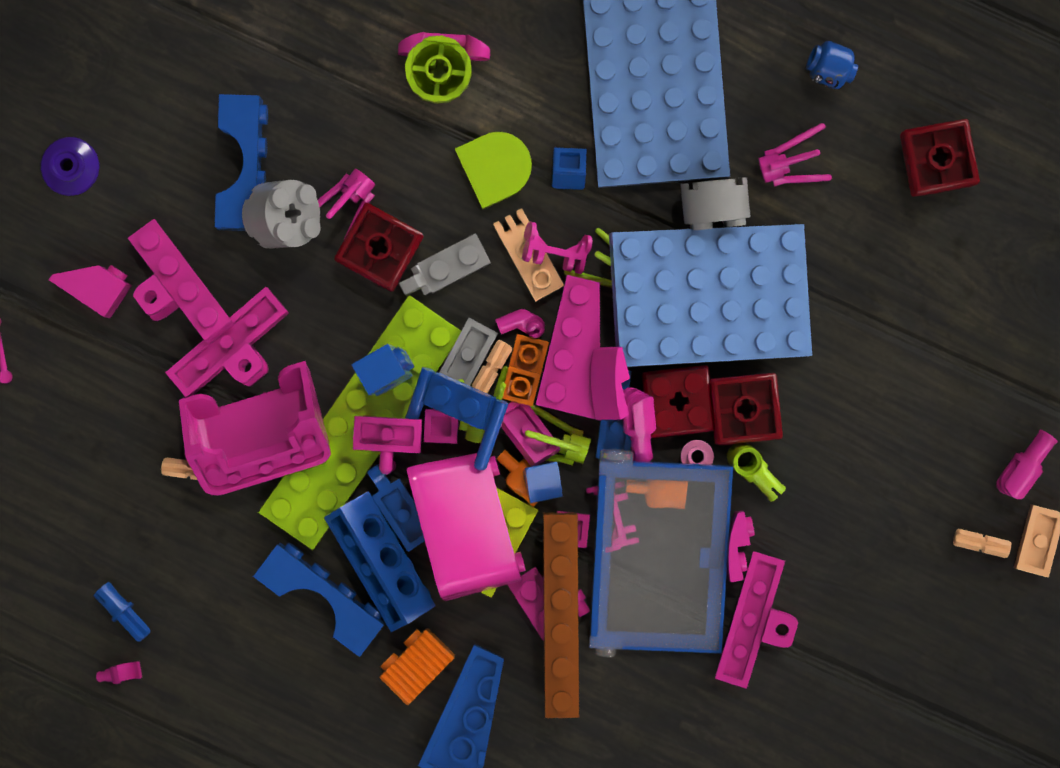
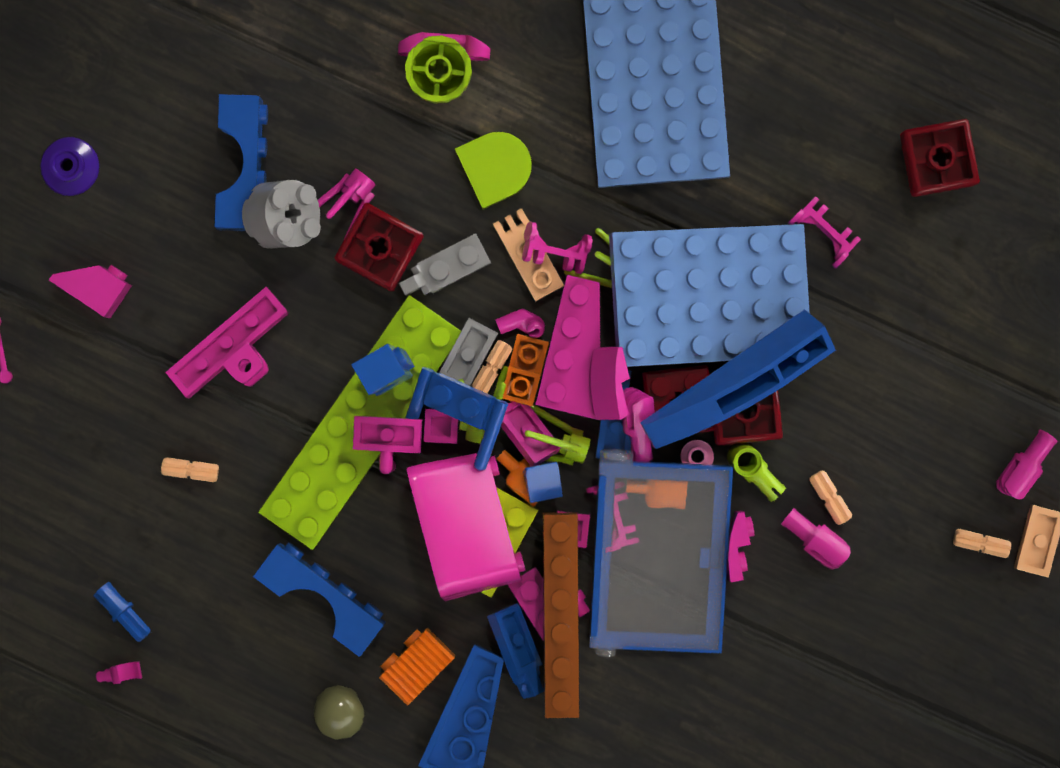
(175, 284): dark pink plate -> none
(255, 436): dark pink windscreen -> none
(338, 712): none -> olive hair
(380, 578): blue brick -> none
(398, 508): blue plate -> none
(517, 649): none -> blue hinge
(569, 168): blue slope -> none
(715, 202): light grey brick -> none
(742, 380): none -> blue slope
(755, 621): dark pink plate -> none
(775, 166): dark pink plant -> none
(810, 216): none -> dark pink piece
(819, 540): none -> dark pink arm
(827, 492): none -> light nougat piece
(832, 65): blue head -> none

